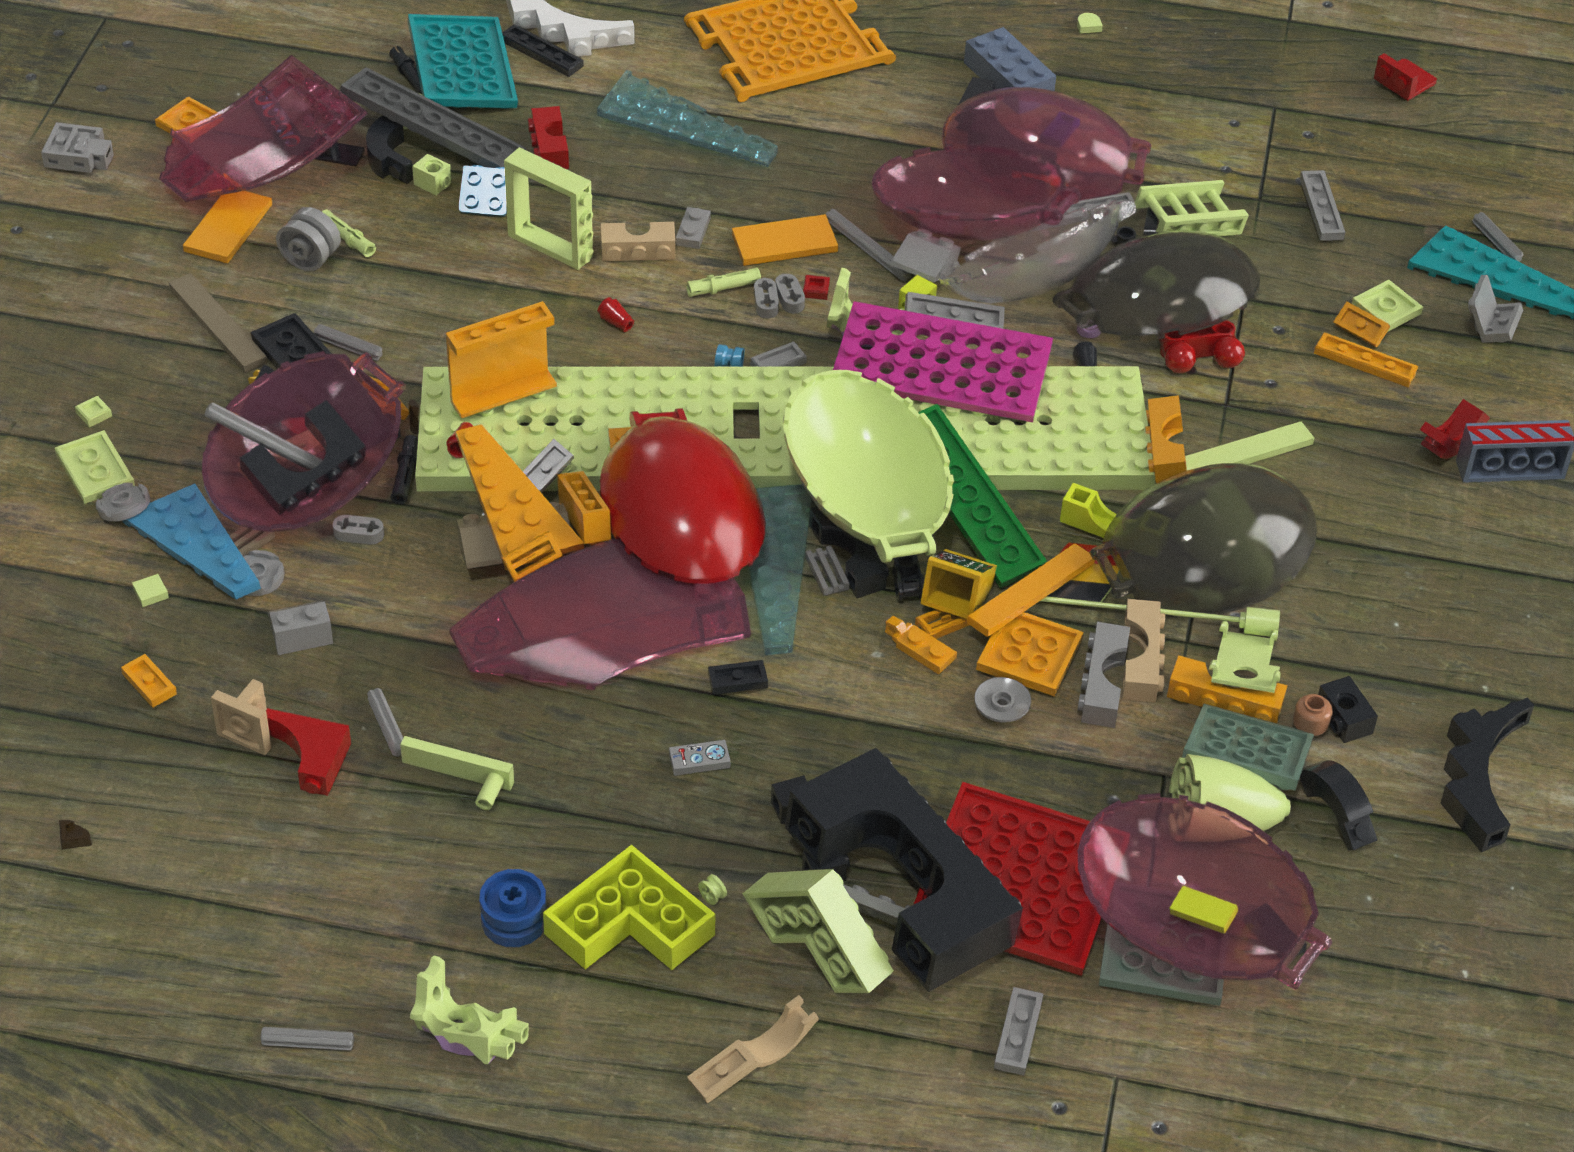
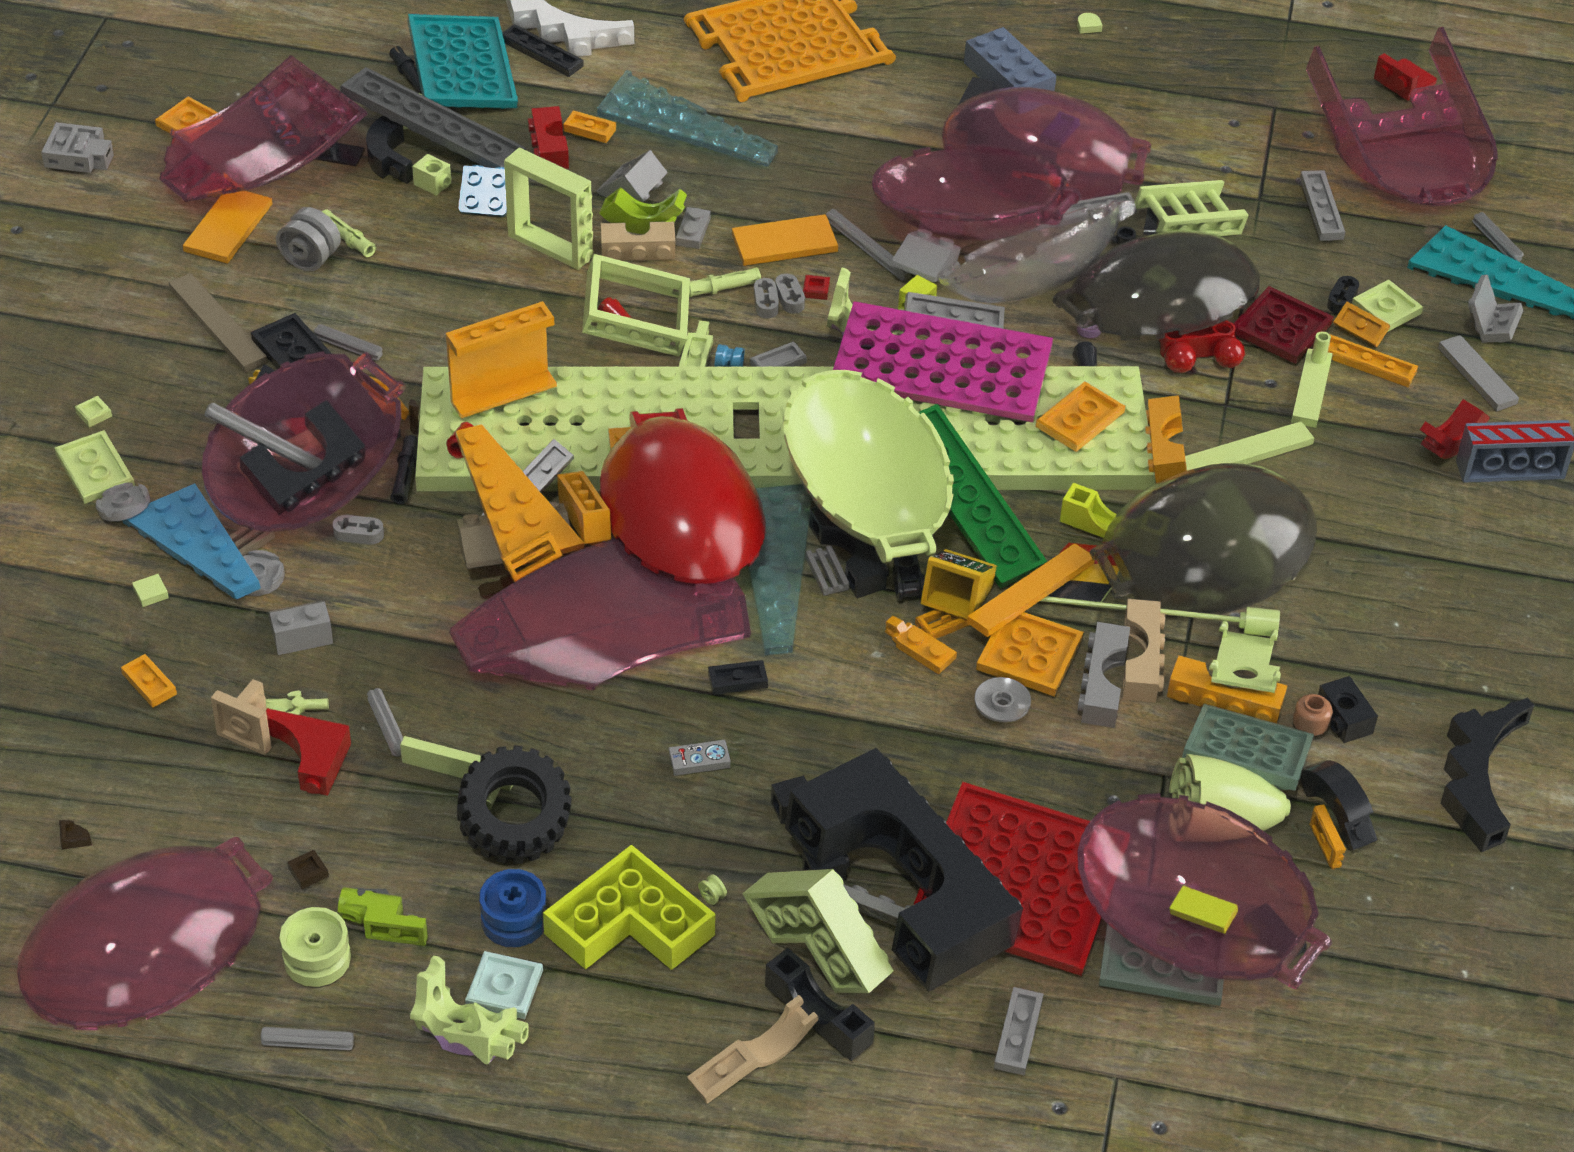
(141, 935): none -> clear pink windscreen
(297, 704): none -> yellowish green sword
(308, 869): none -> dark brown plate
(315, 946): none -> yellowish green wheel
(381, 916): none -> lime plate
(495, 586): none -> dark brown tile
(504, 983): none -> light aqua plate
(522, 770): none -> black tyre
(589, 126): none -> light orange plate
(628, 329): none -> yellowish green window
(636, 177): none -> light grey slope
(636, 215): none -> lime arch
(697, 347): none -> yellowish green hinge
(841, 1026): none -> black arch
(1080, 416): none -> light orange tile
(1282, 324): none -> dark red plate
(1313, 382): none -> yellowish green piece
(1327, 836): none -> light orange tile
(1339, 292): none -> black beam
(1421, 154): none -> clear pink windscreen
(1478, 373): none -> light grey tile

